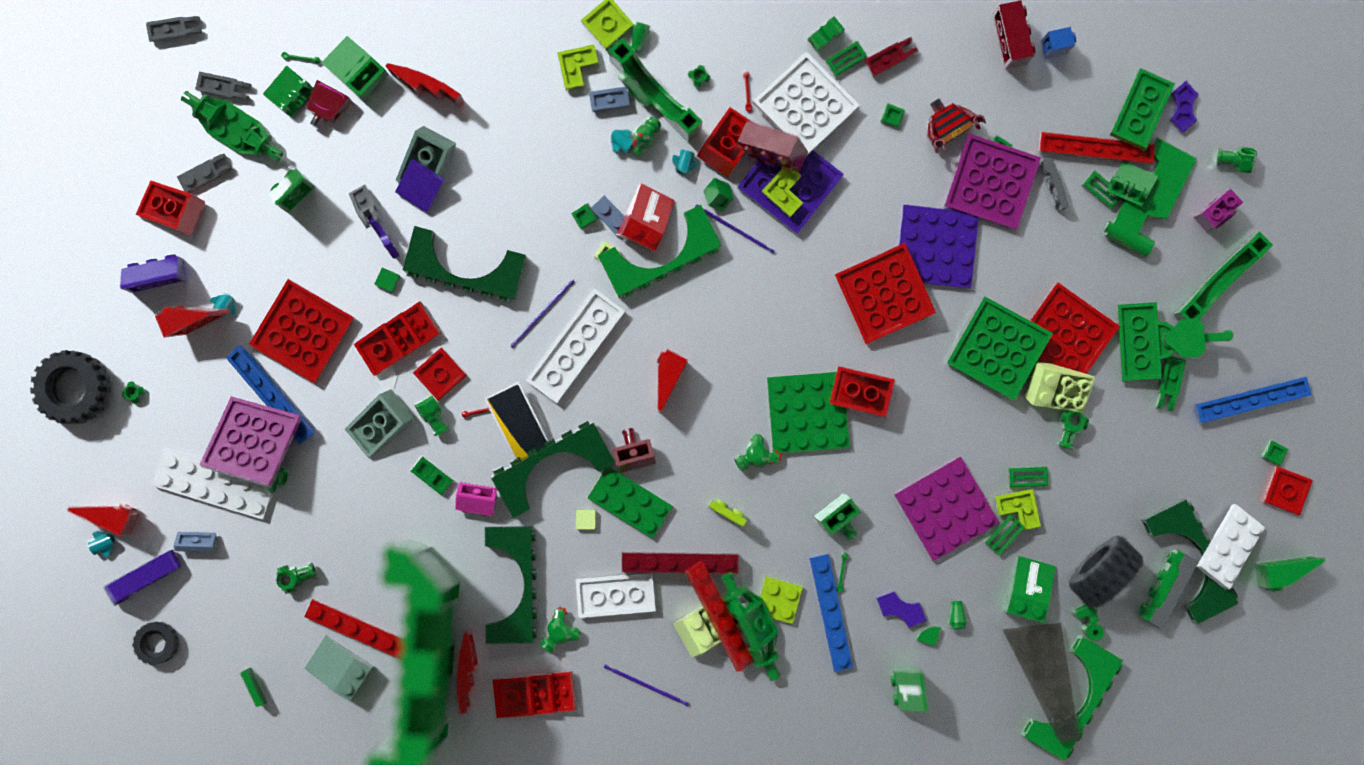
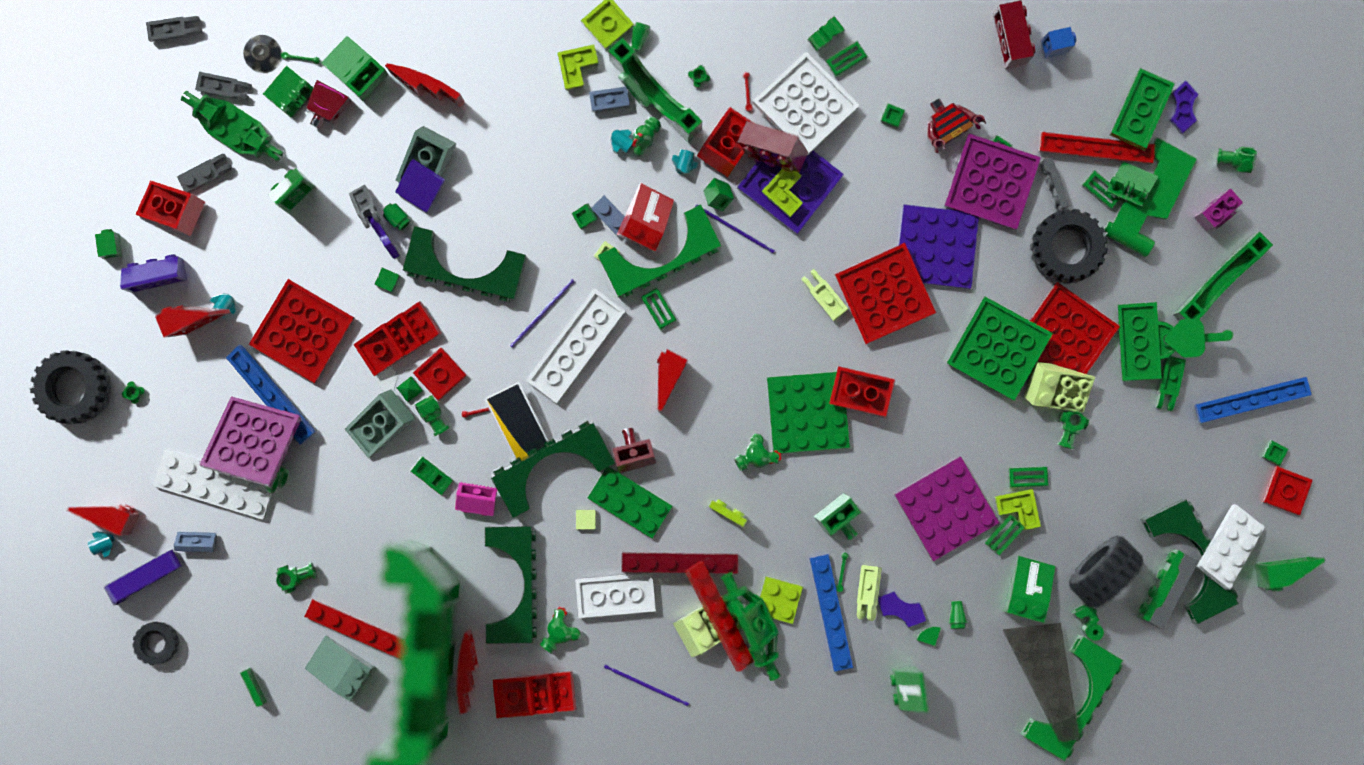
(108, 244): none -> green brick
(265, 61): none -> dish
(396, 216): none -> green brick
(409, 389): none -> green slope
(666, 322): none -> green tile
(825, 296): none -> yellowish green hinge
(868, 592): none -> yellowish green hinge
(889, 57): dark red hinge -> none
(1091, 235): none -> black tyre

